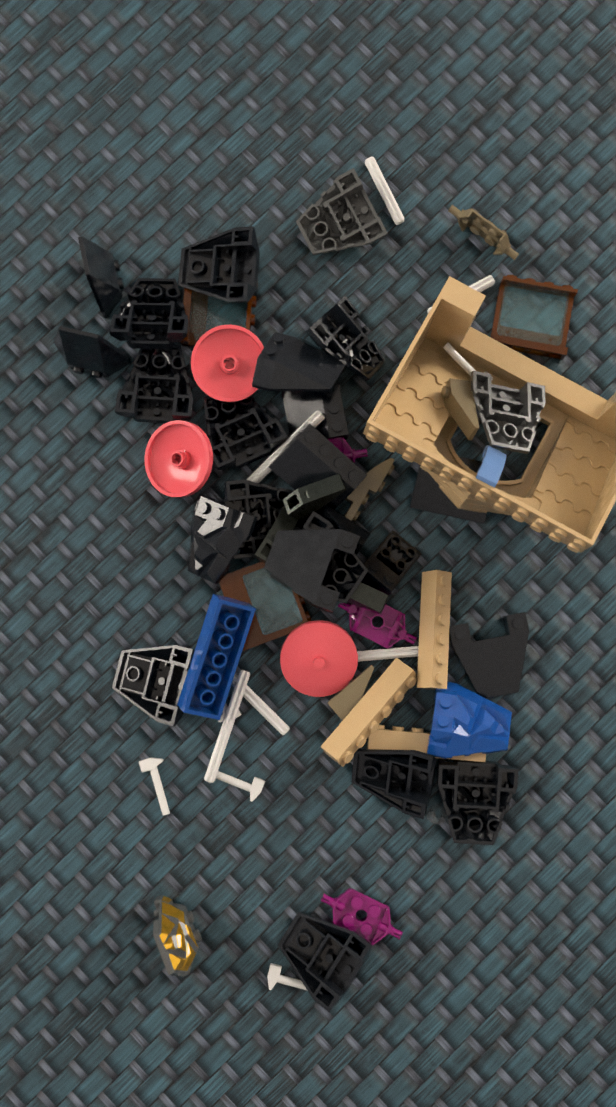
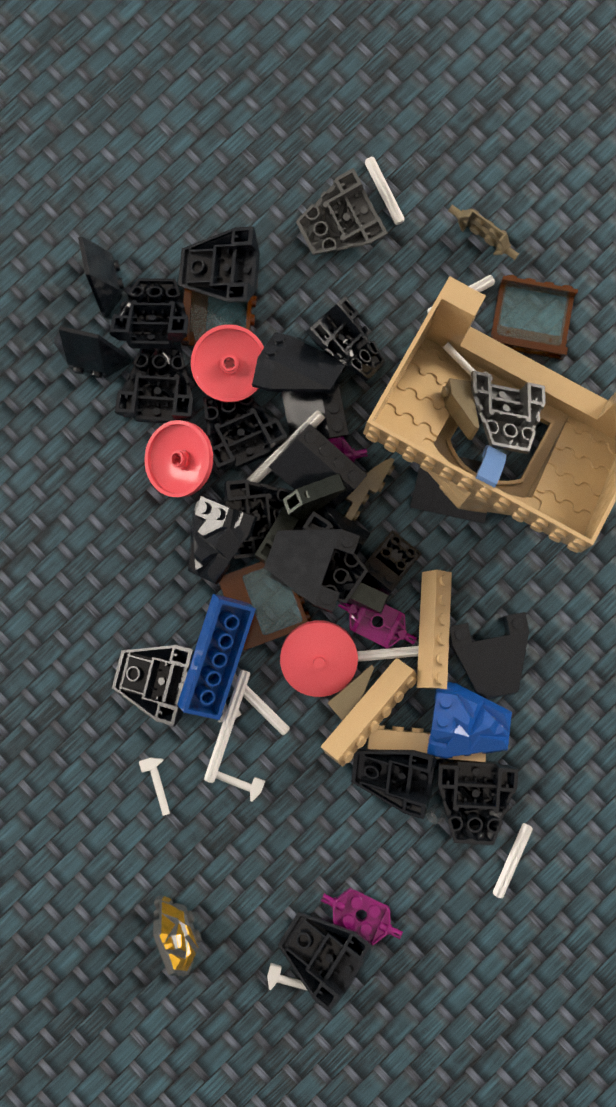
(512, 860): none -> white axle

